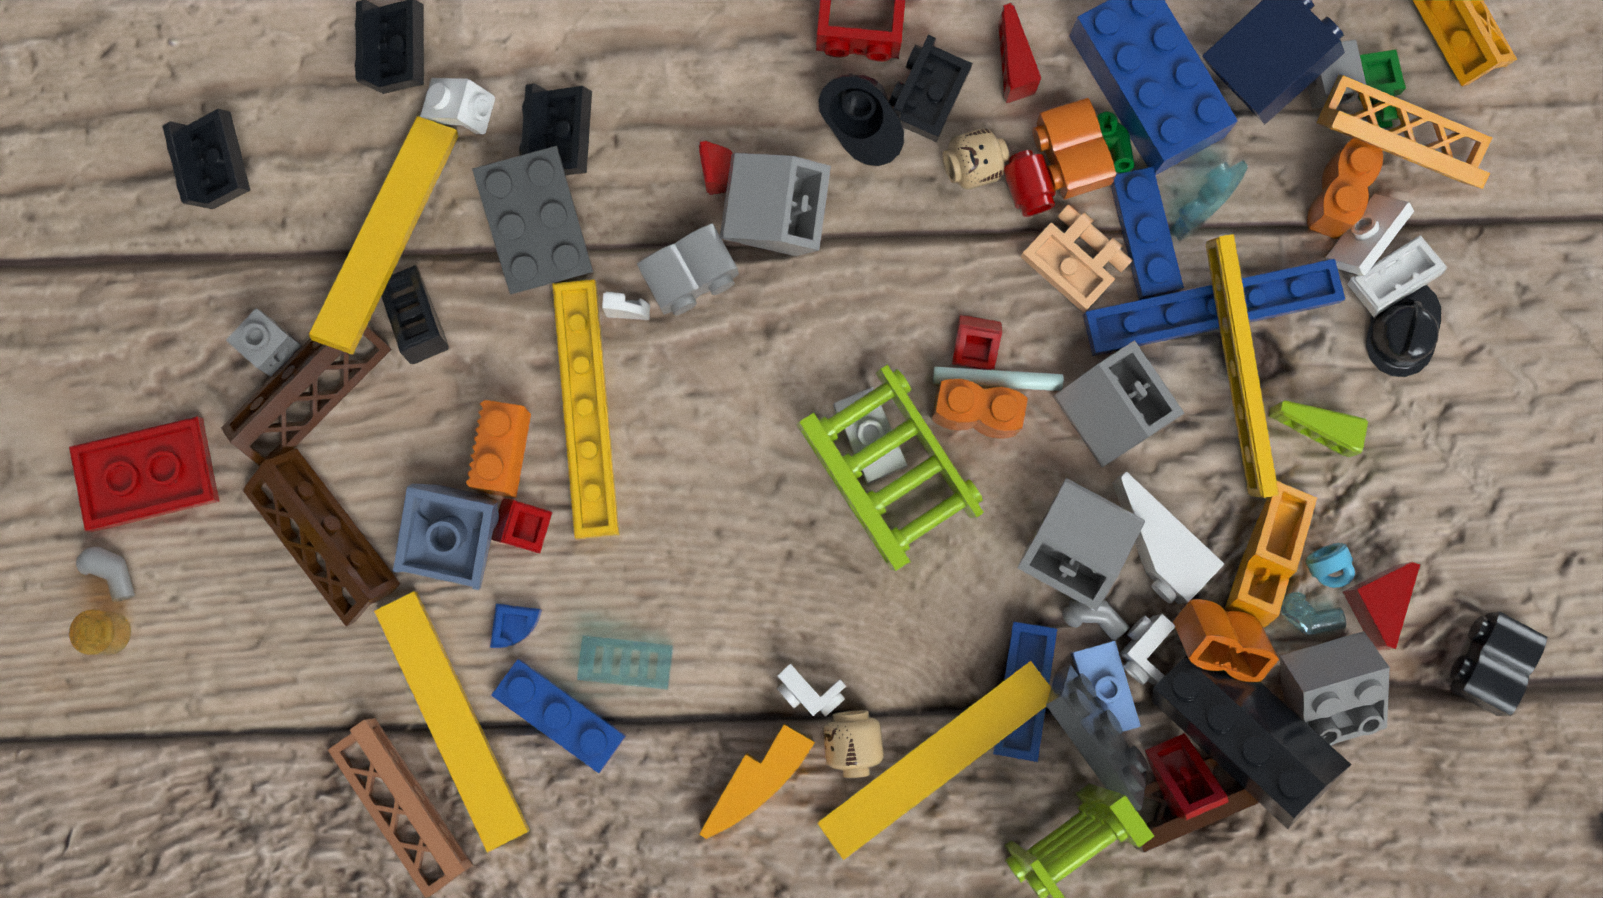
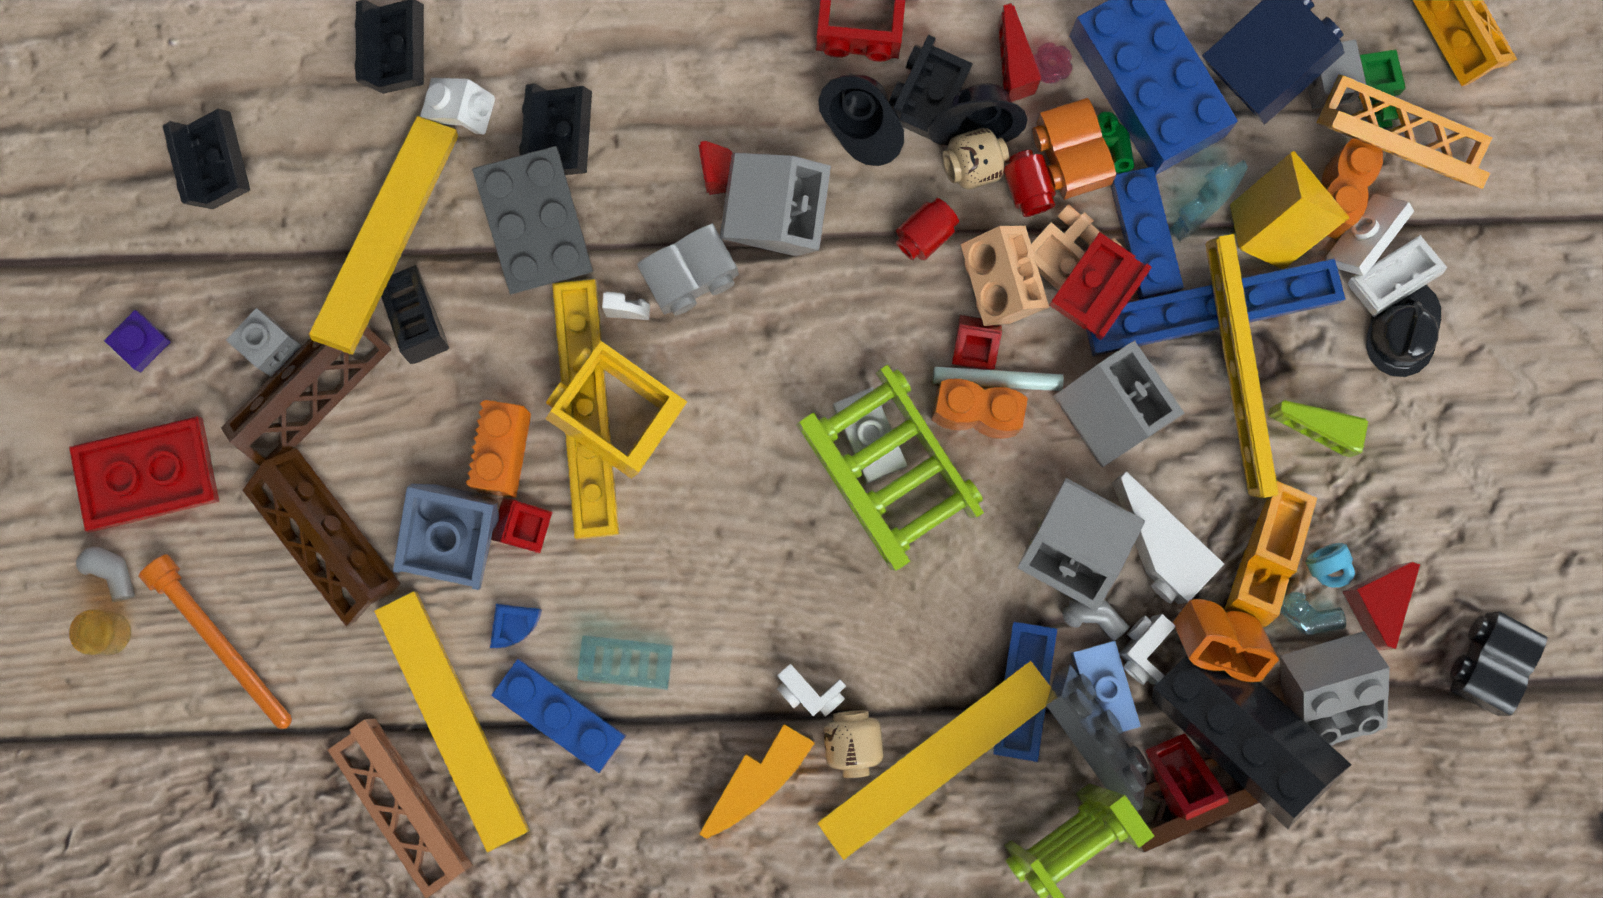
(137, 341): none -> dark purple plate
(164, 578): none -> orange piece
(635, 378): none -> yellow window
(926, 229): none -> red brick
(976, 108): none -> black piece
(1004, 275): none -> light nougat brick
(1063, 67): none -> clear pink plate
(1100, 286): none -> red plate
(1285, 213): none -> yellow slope

